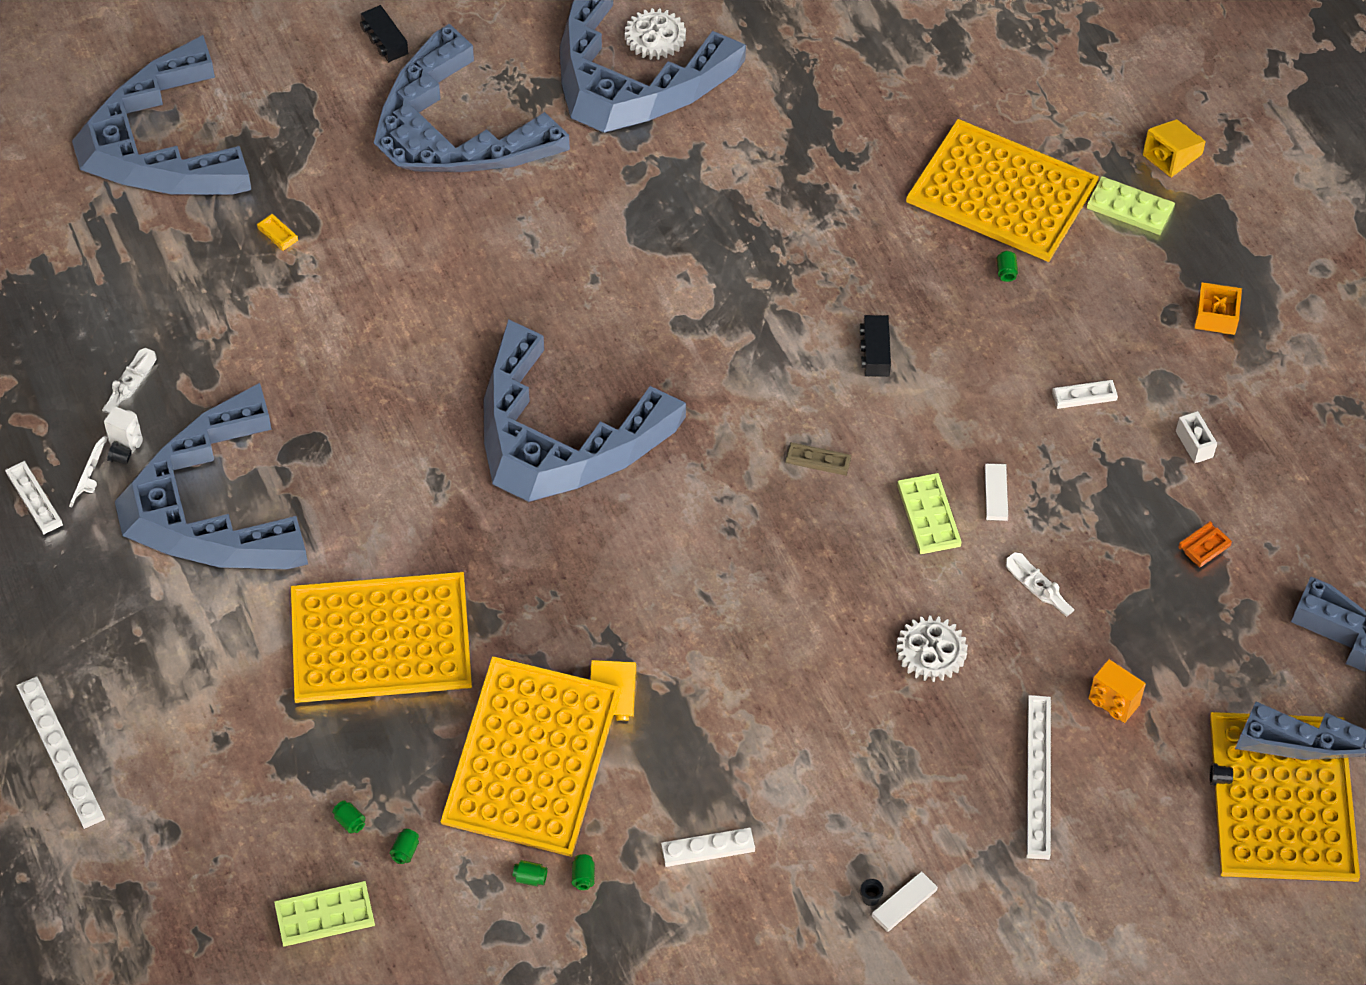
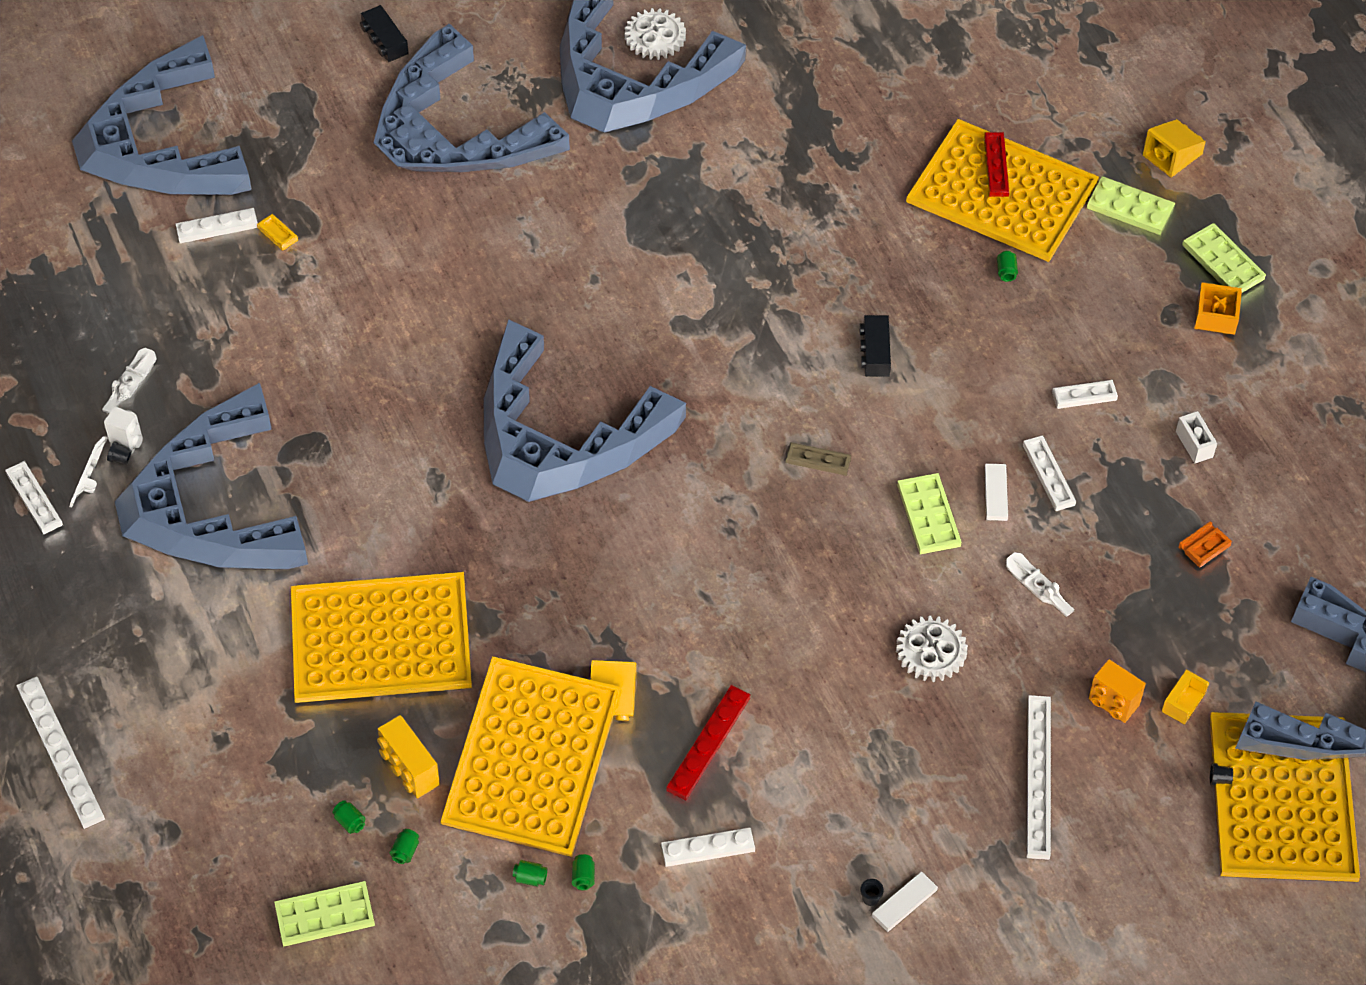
(216, 225): none -> white plate
(408, 757): none -> yellow brick
(708, 742): none -> red plate
(996, 164): none -> red tile
(1049, 473): none -> white plate
(1185, 697): none -> yellow panel
(1223, 258): none -> yellowish green plate

